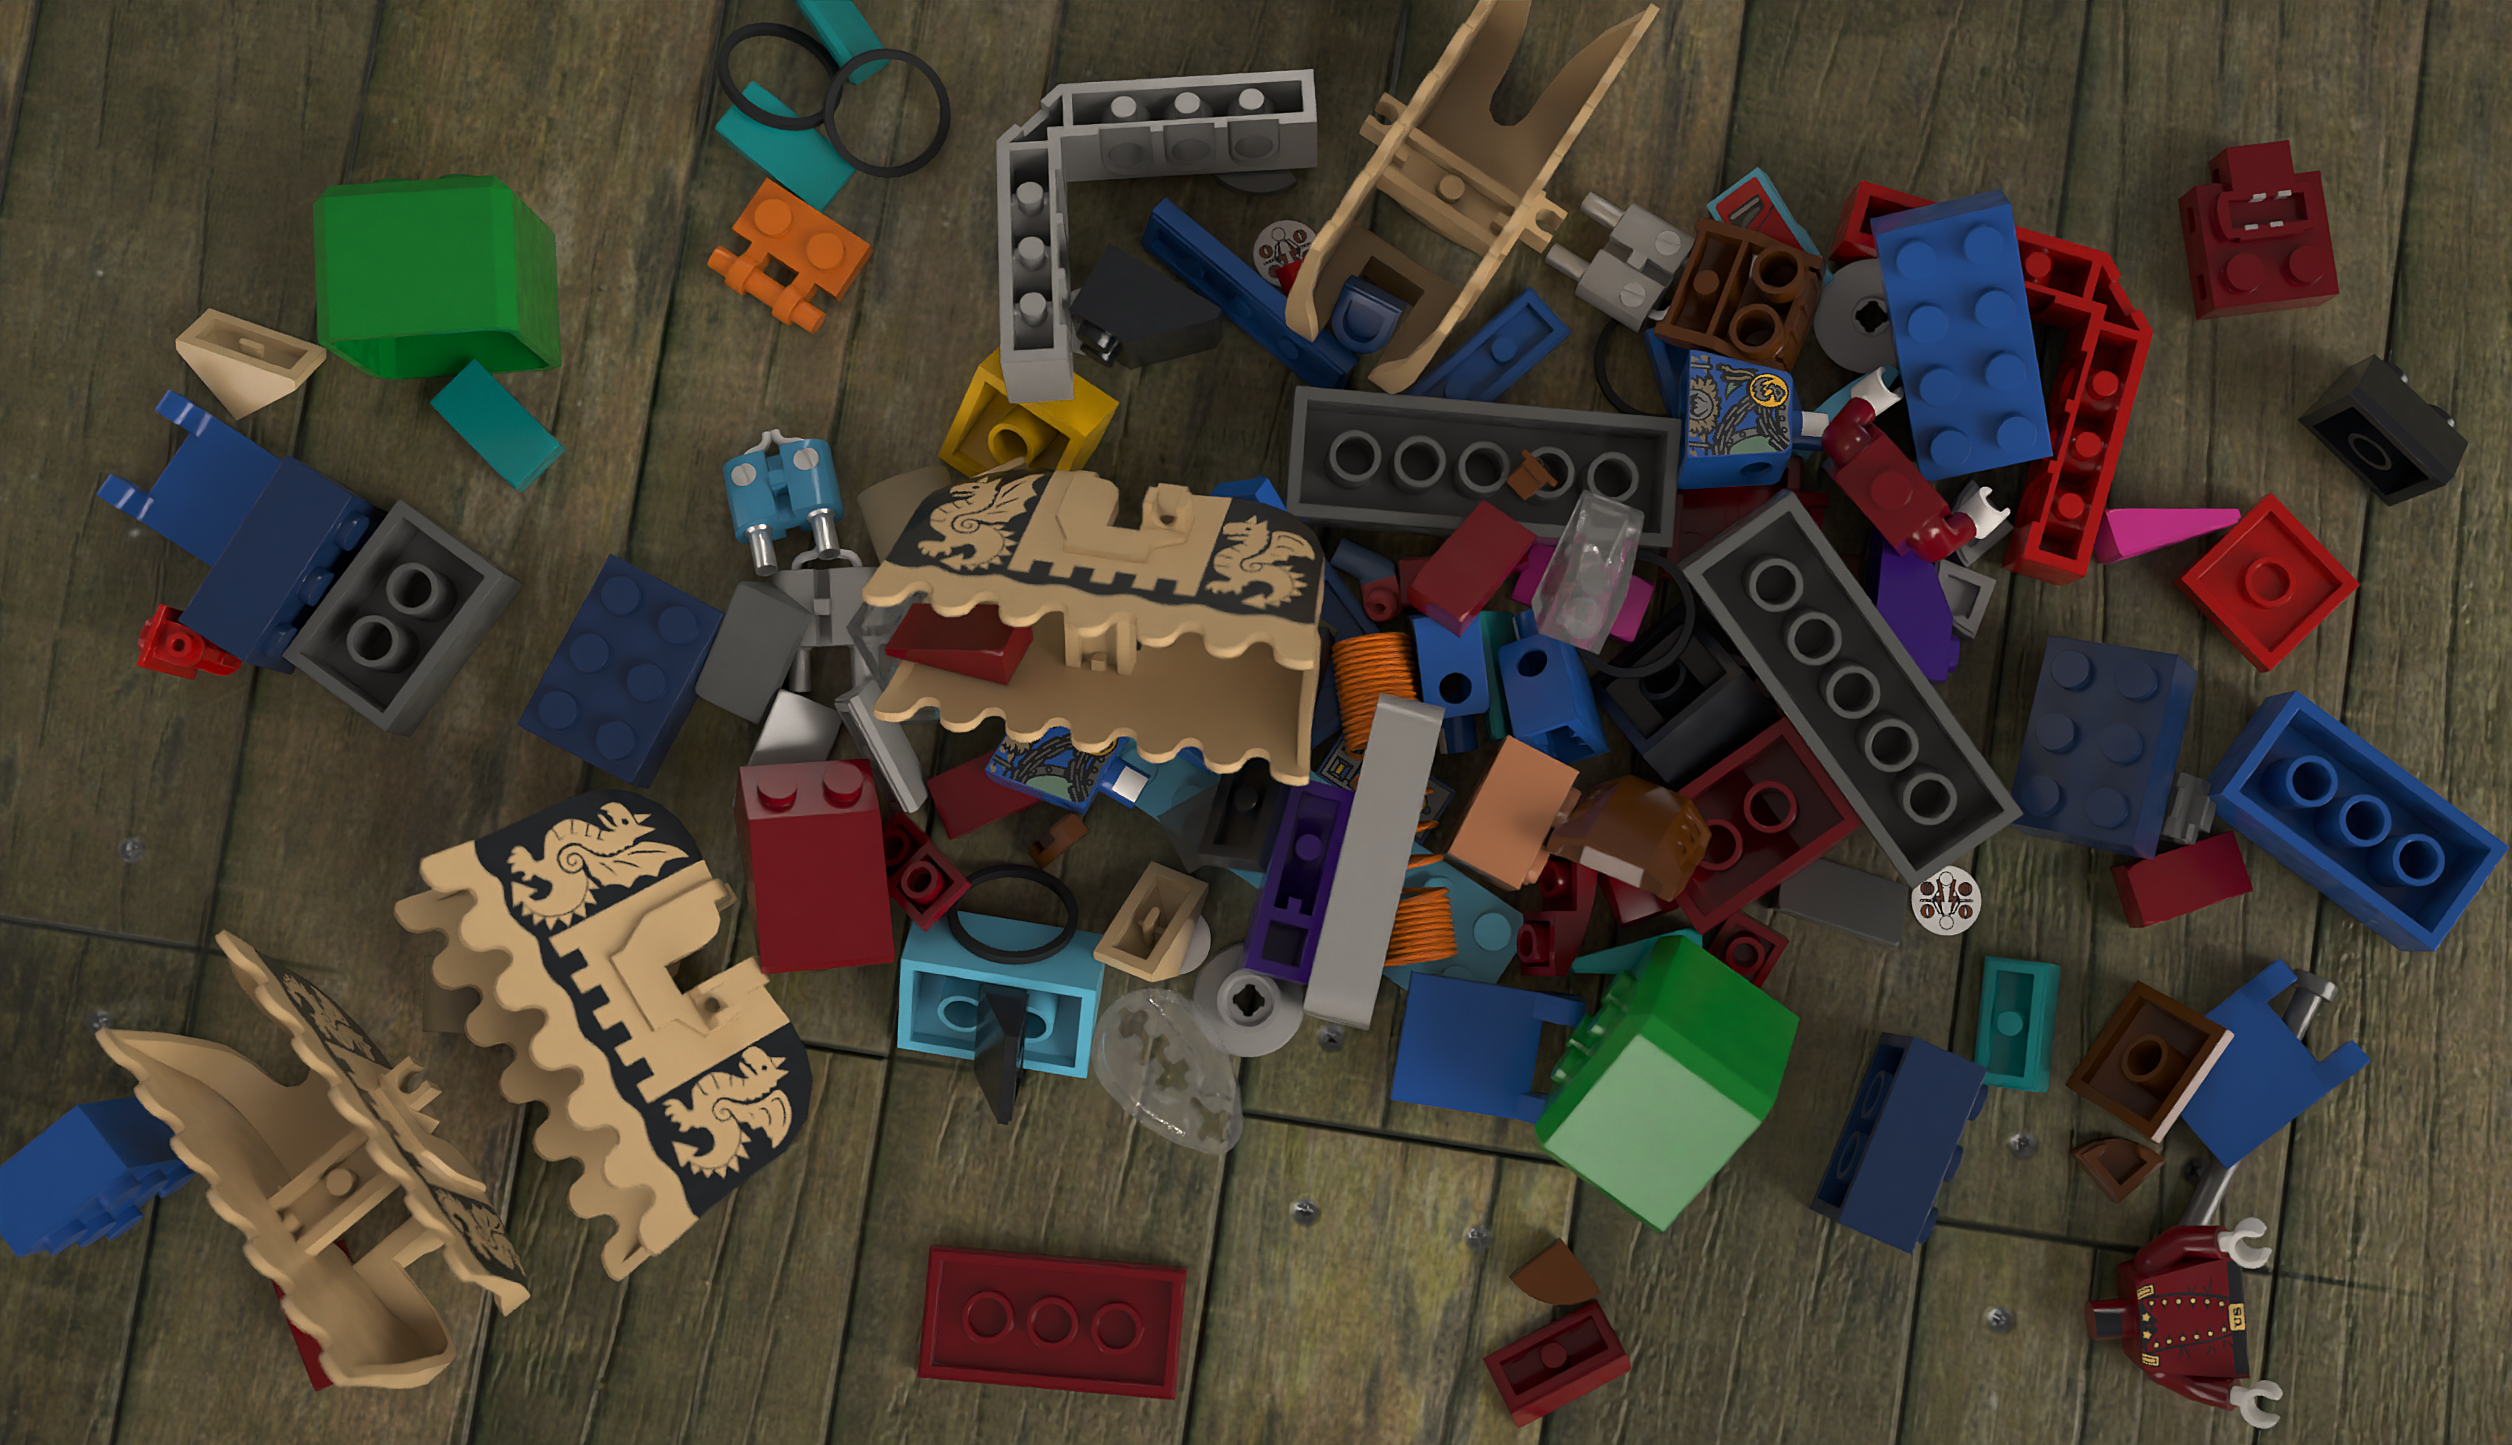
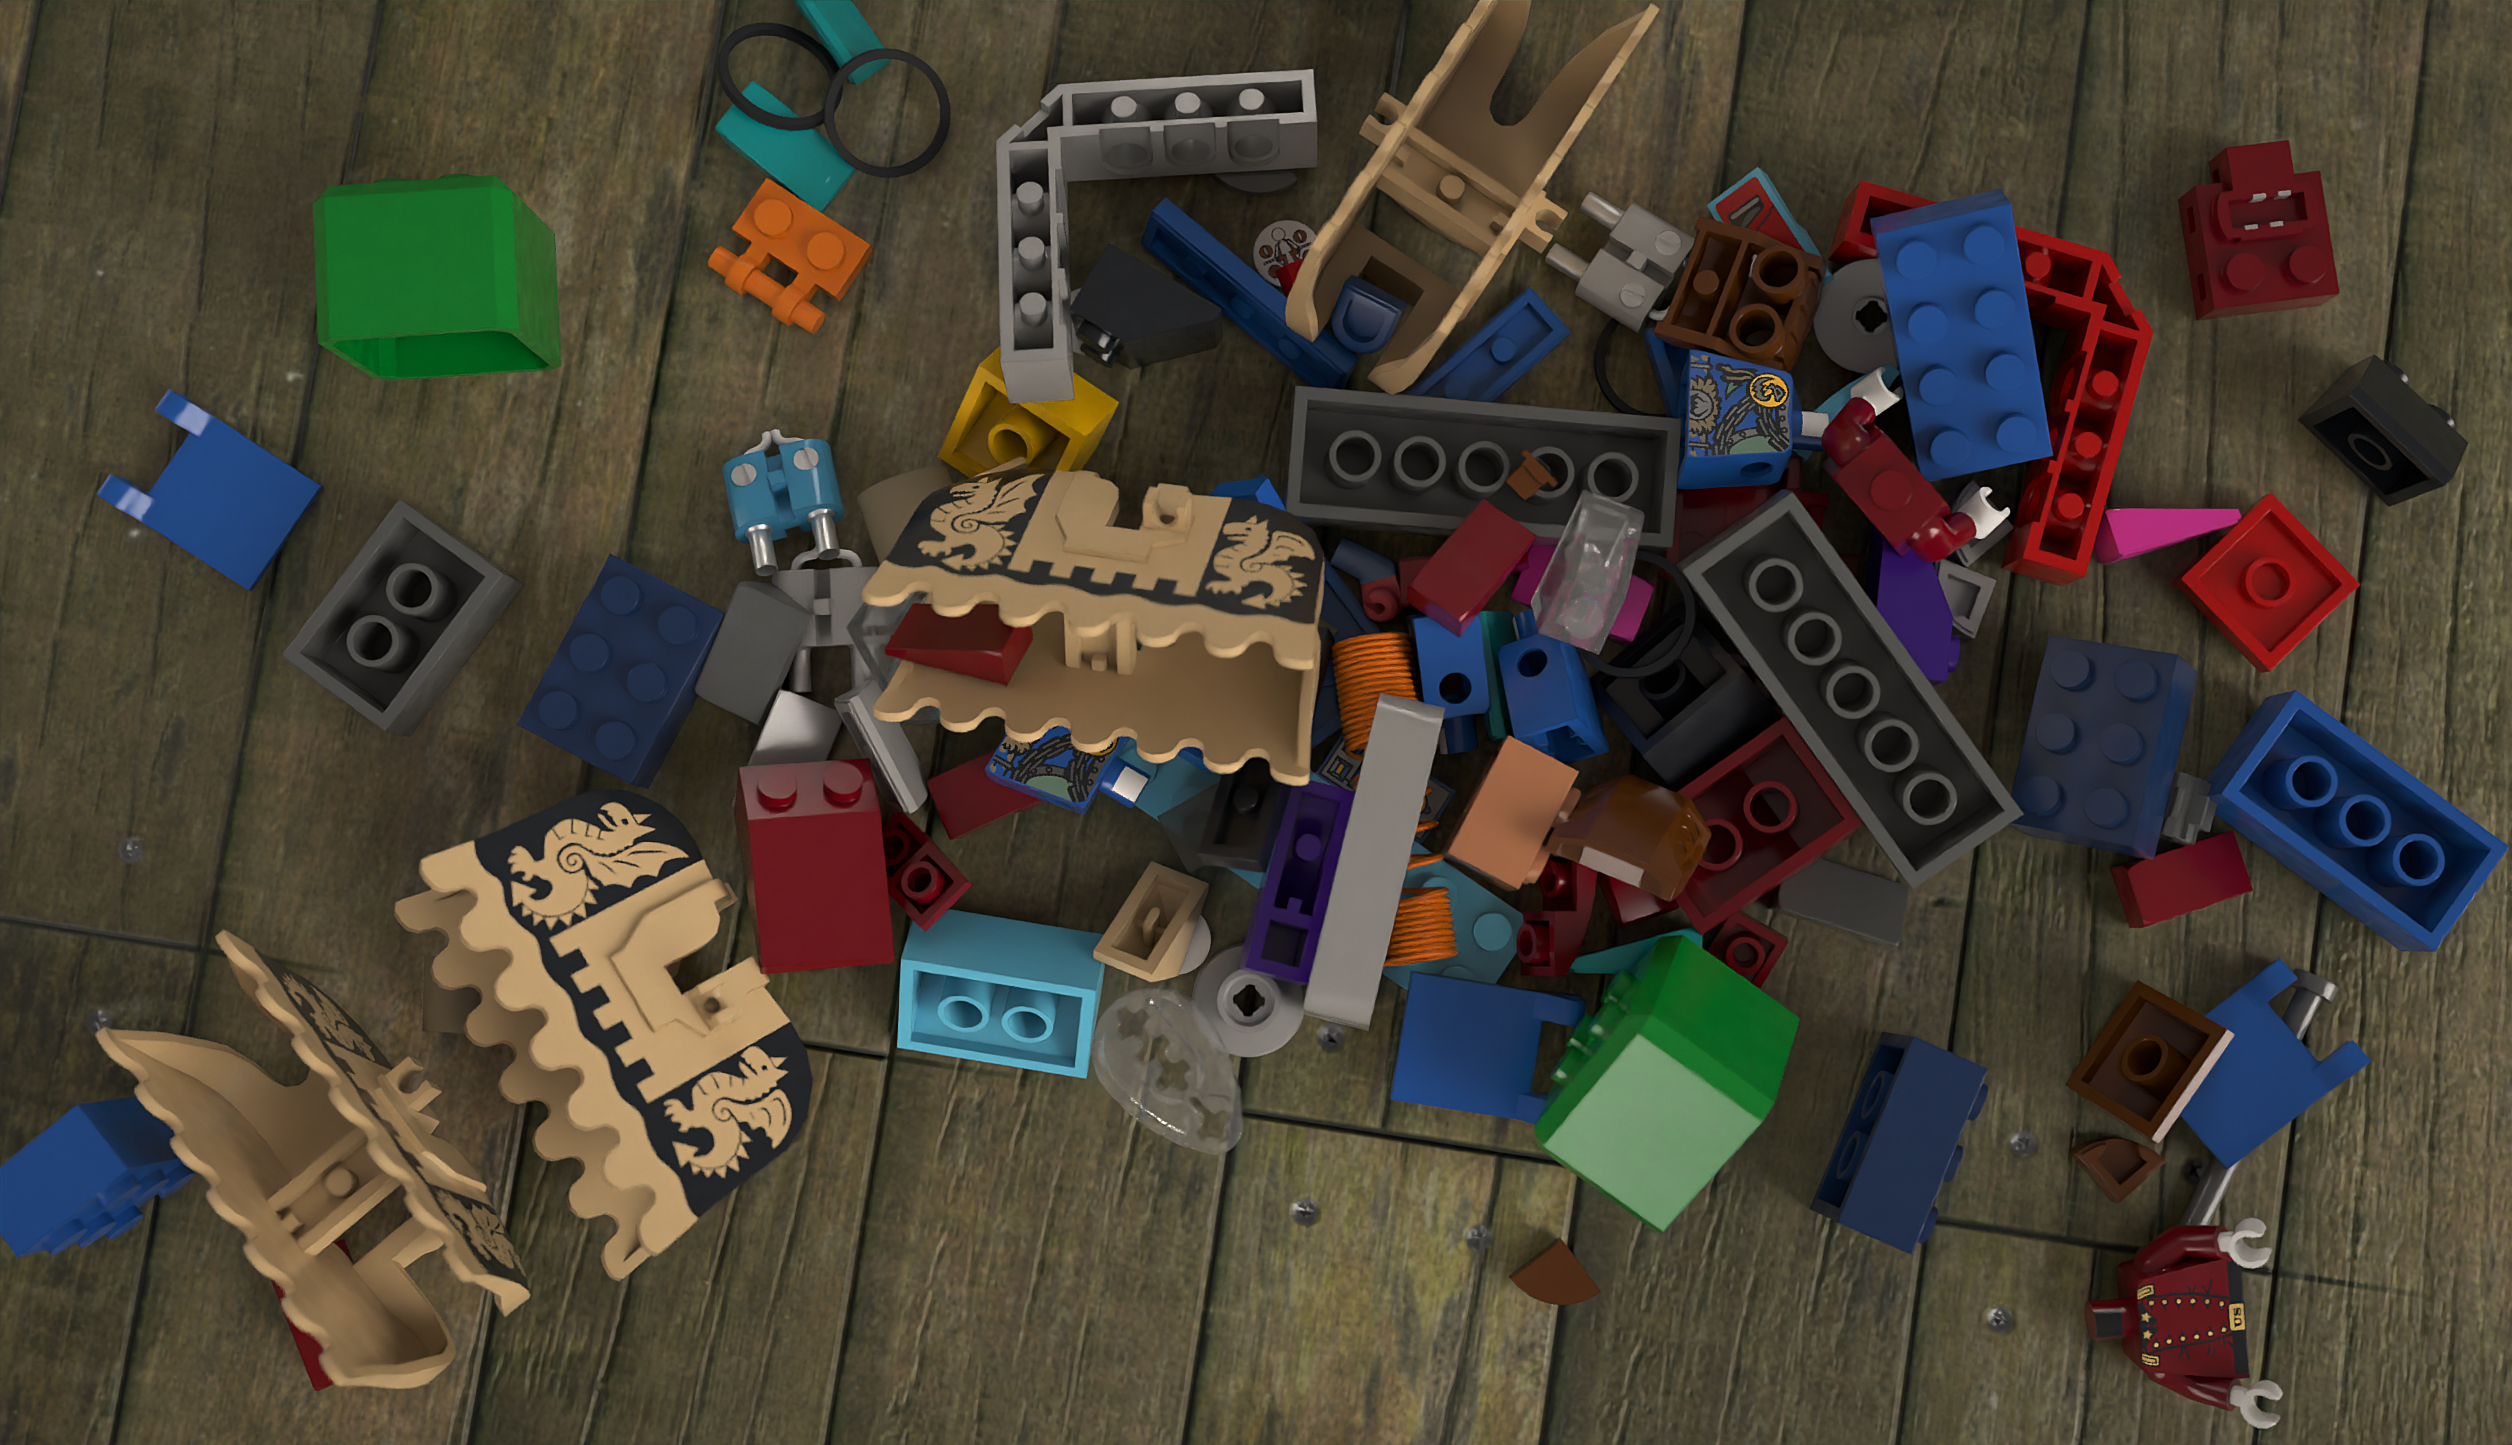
(180, 651): red hinge -> none
(245, 361): tan slope -> none
(281, 564): dark blue brick -> none
(498, 426): teal slope -> none
(1000, 1046): black slope -> none
(1016, 957): black piece -> none
(1052, 1322): dark red tile -> none
(1058, 840): reddish brown tile -> none
(1557, 1363): dark red slope -> none
(1947, 901): white sticker -> none
(2017, 1023): teal slope -> none

